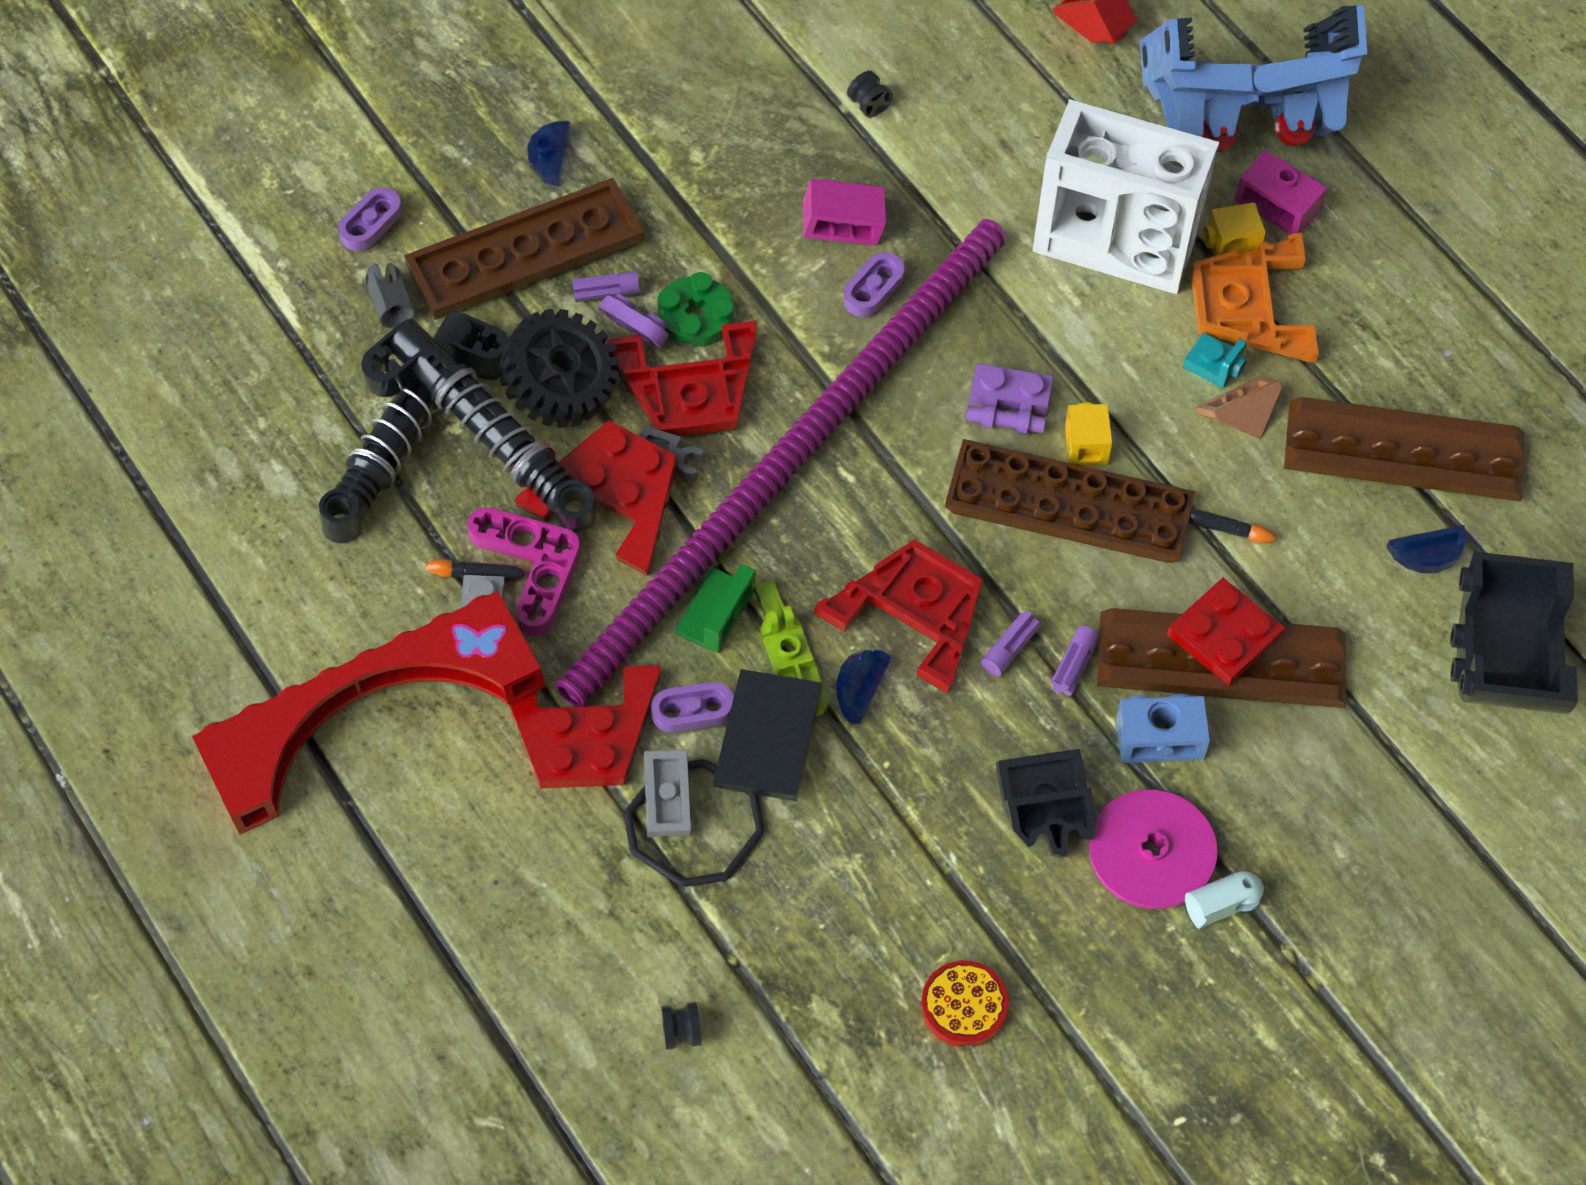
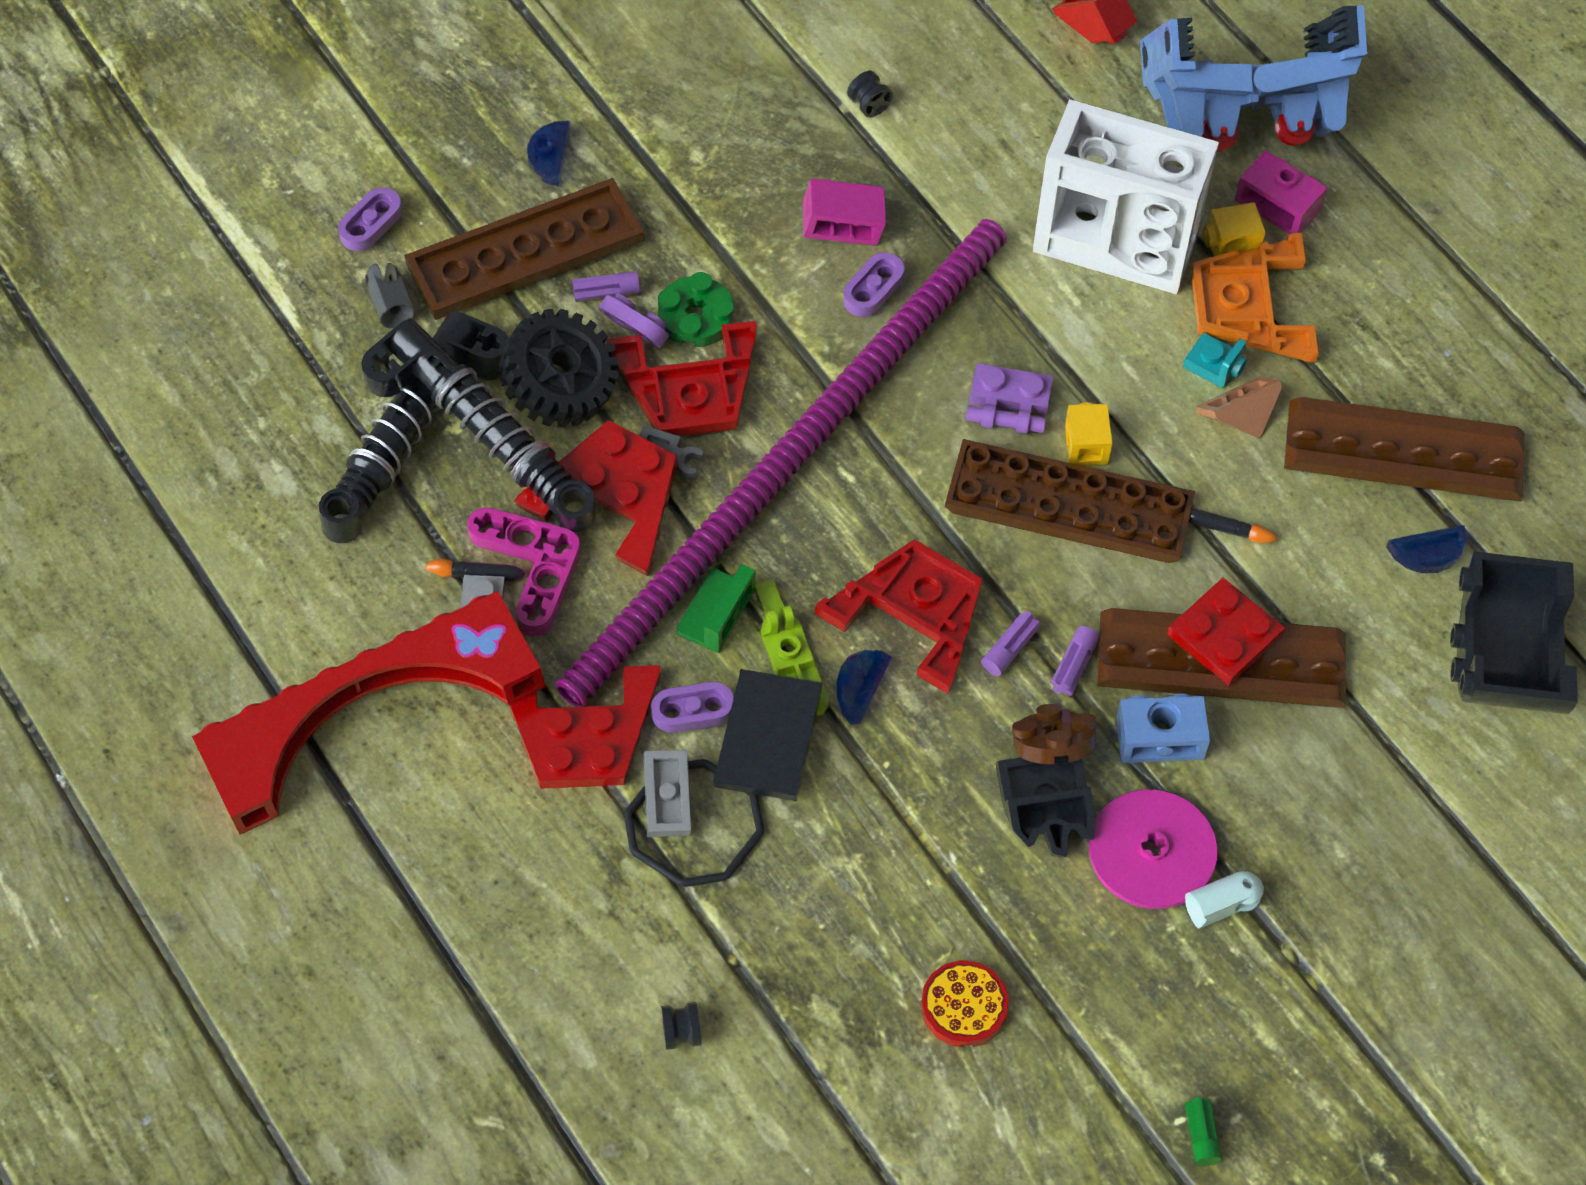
(1054, 734): none -> reddish brown plate
(1203, 1132): none -> green piece

